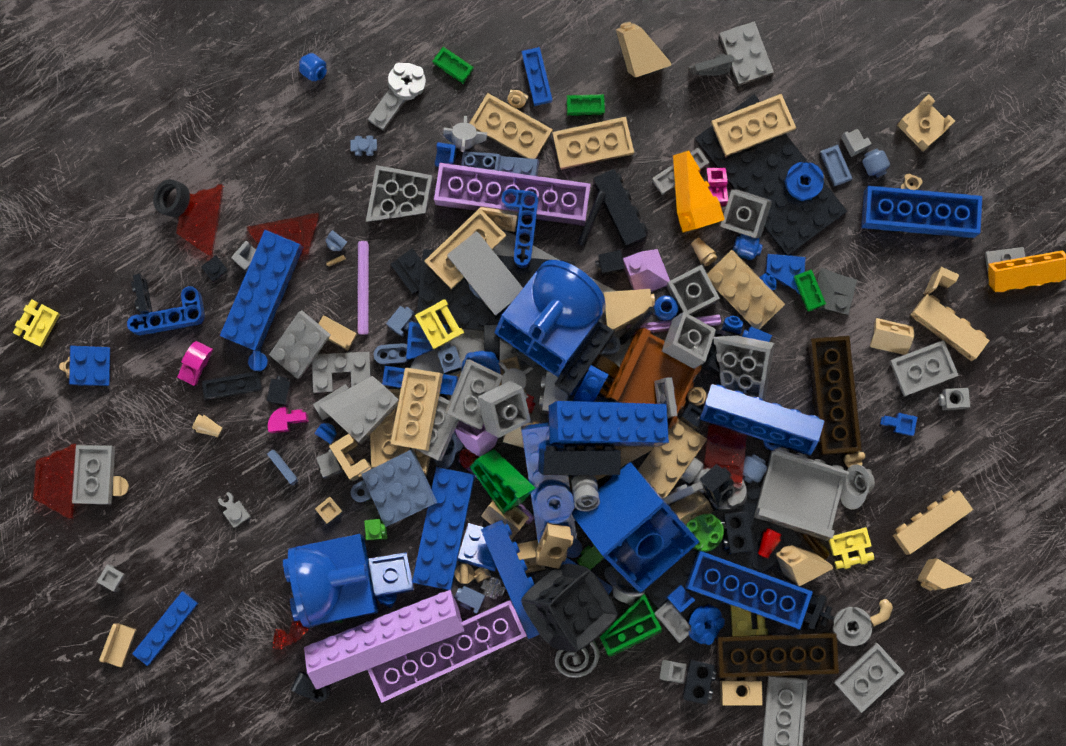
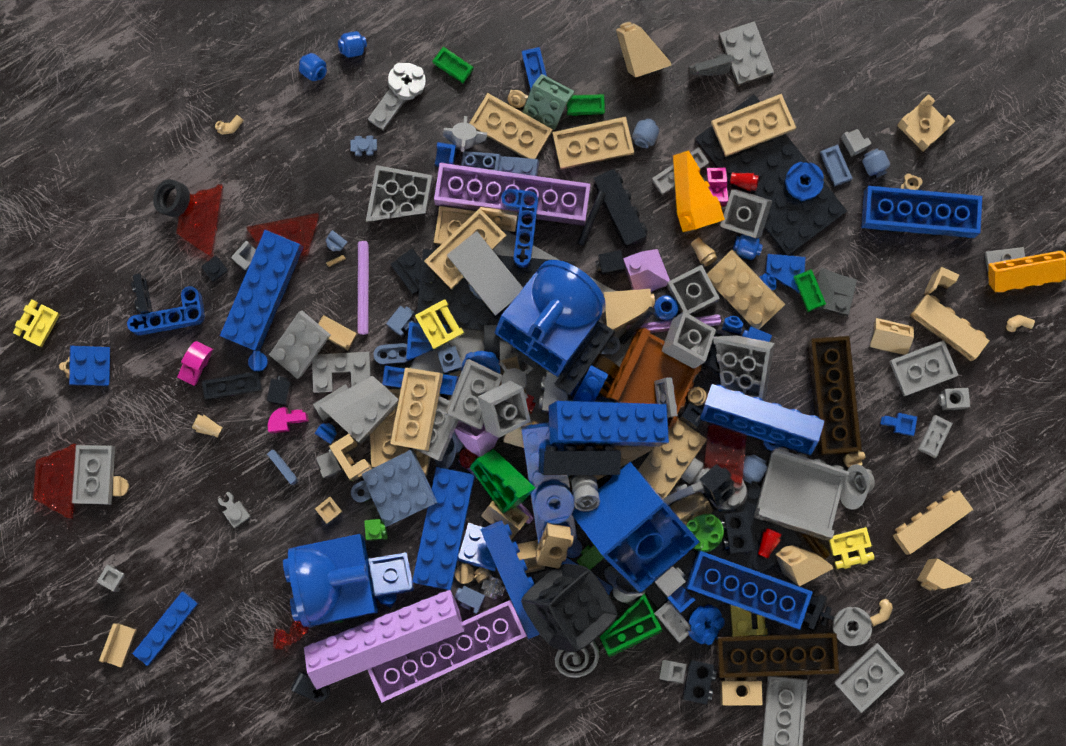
(229, 128): none -> tan arm
(352, 44): none -> blue head
(449, 221): none -> tan plate
(547, 101): none -> sand green bracket
(645, 133): none -> sand blue head
(670, 581): none -> light grey brick
(747, 181): none -> red cone
(934, 436): none -> light grey plate
(1018, 321): none -> tan arm

